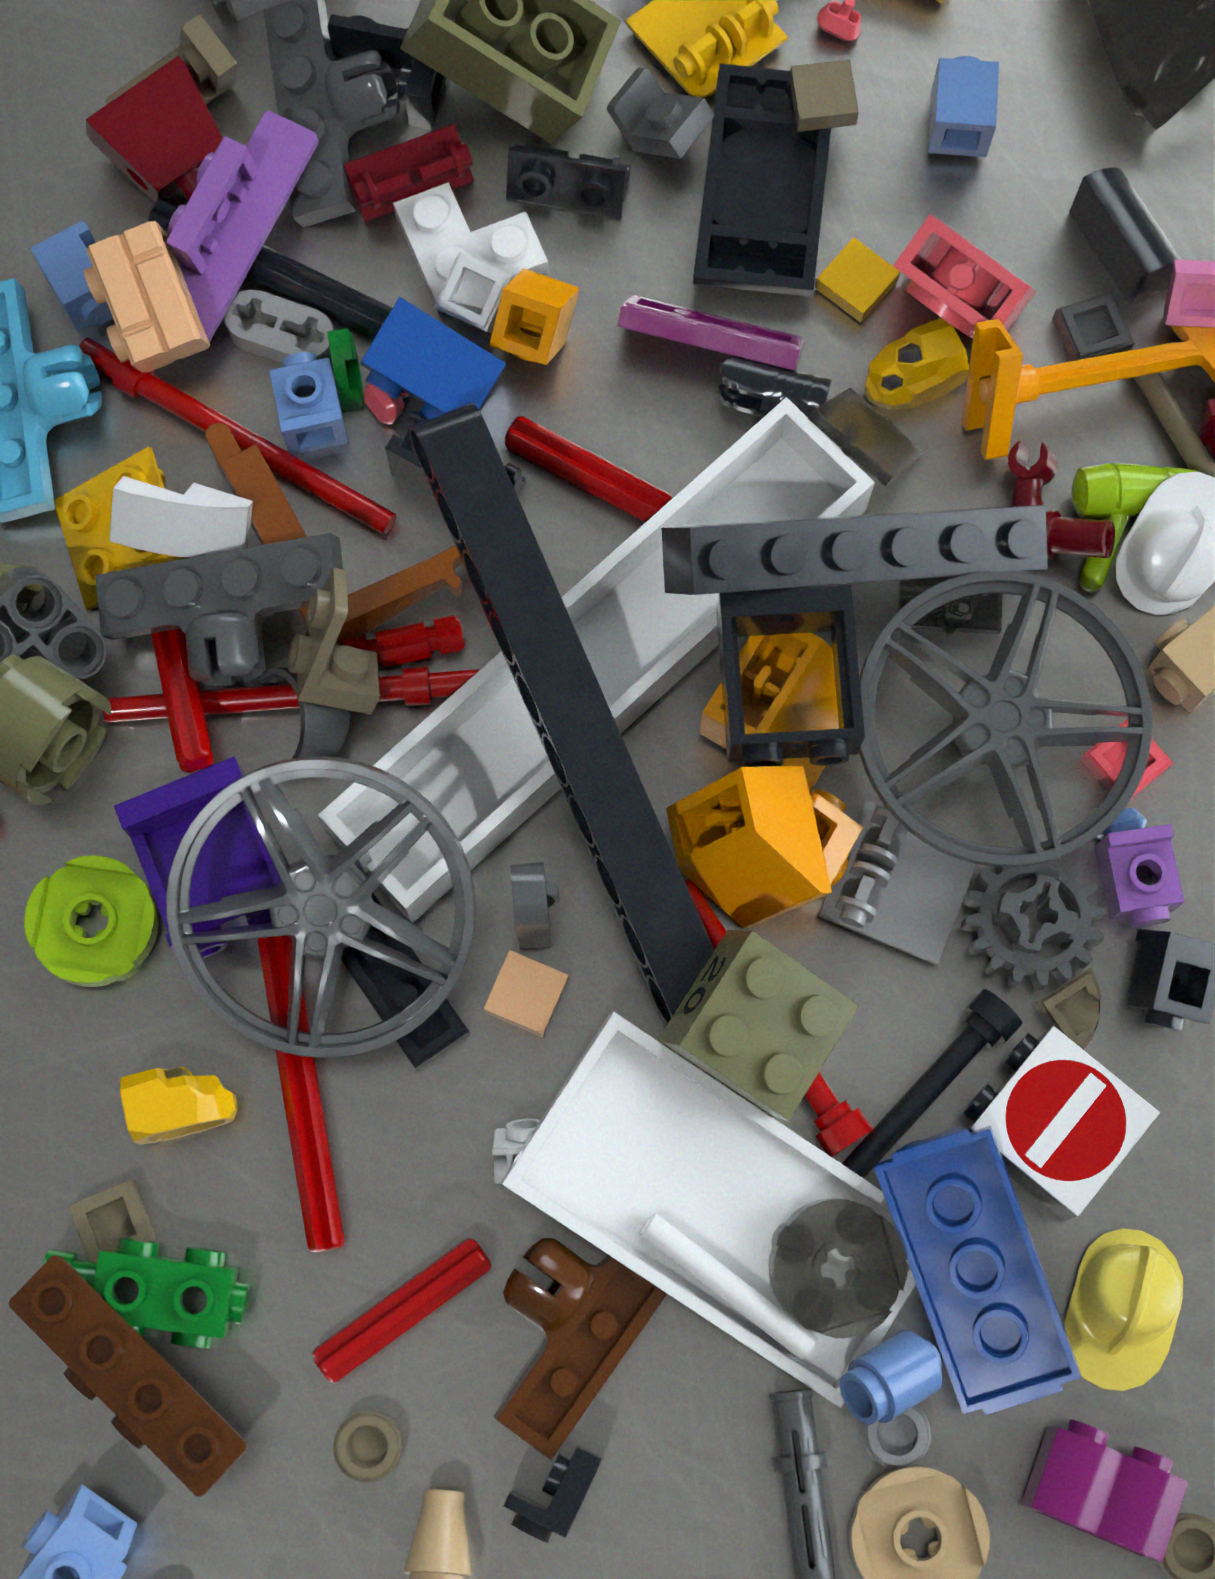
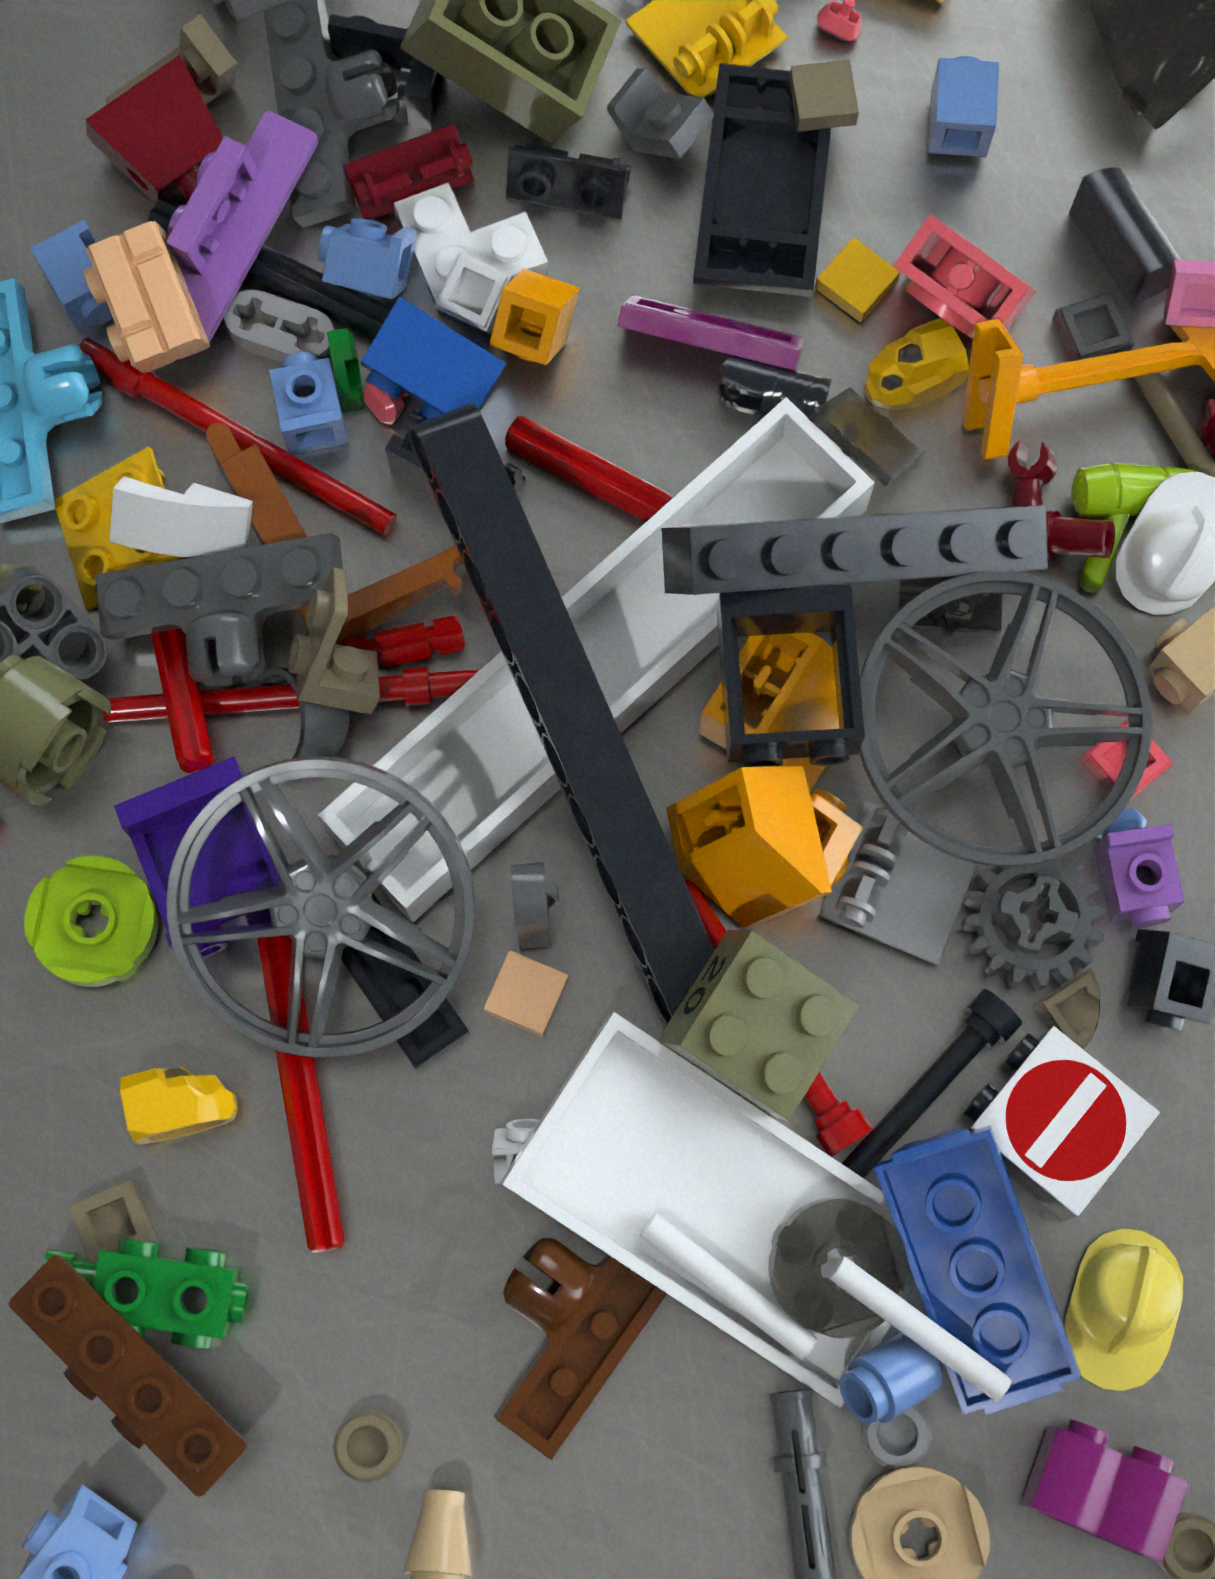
(367, 257): none -> medium blue brick
(401, 1310): red axle -> none
(567, 1485): black bracket -> none
(919, 1328): none -> white bar

